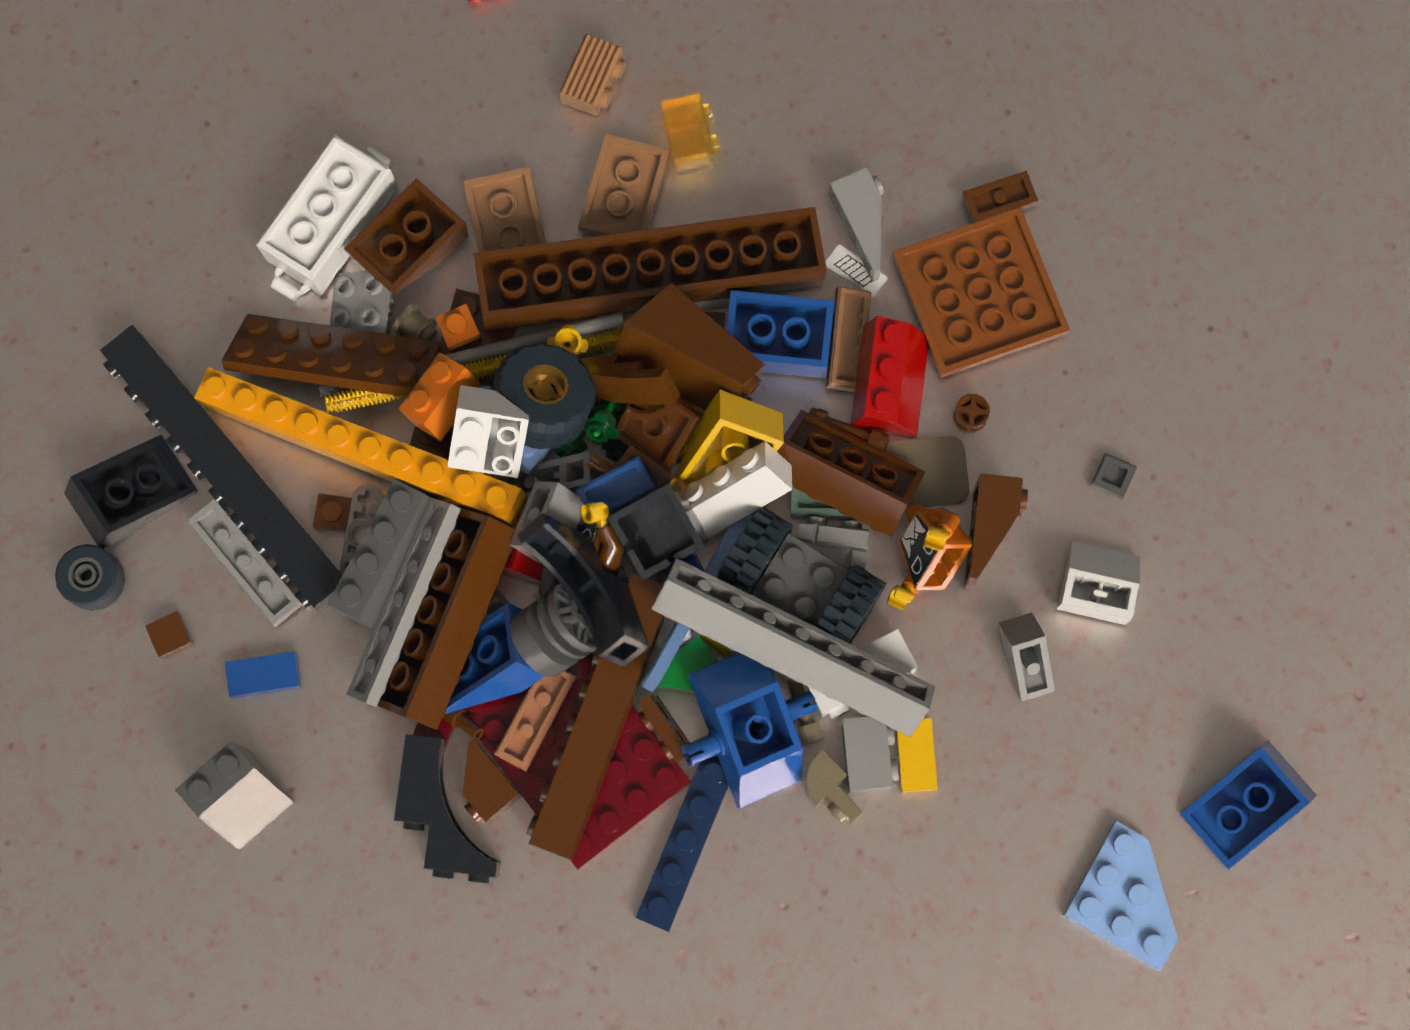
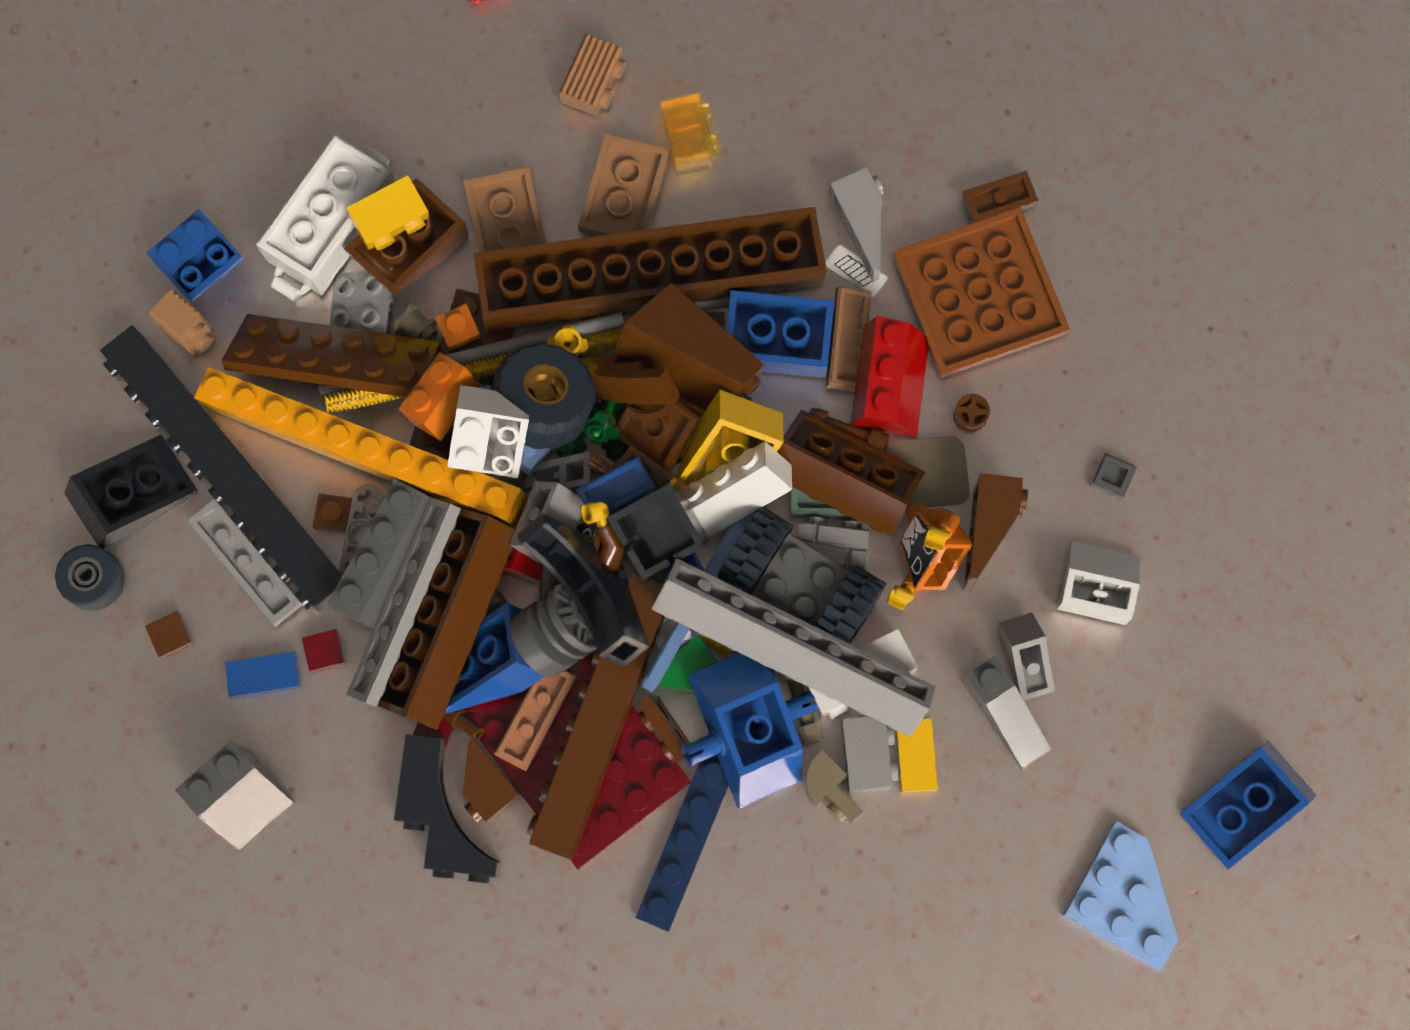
(183, 323): none -> medium nougat brick
(194, 256): none -> blue slope
(323, 651): none -> dark red tile
(388, 214): none -> yellow brick
(1006, 711): none -> slope

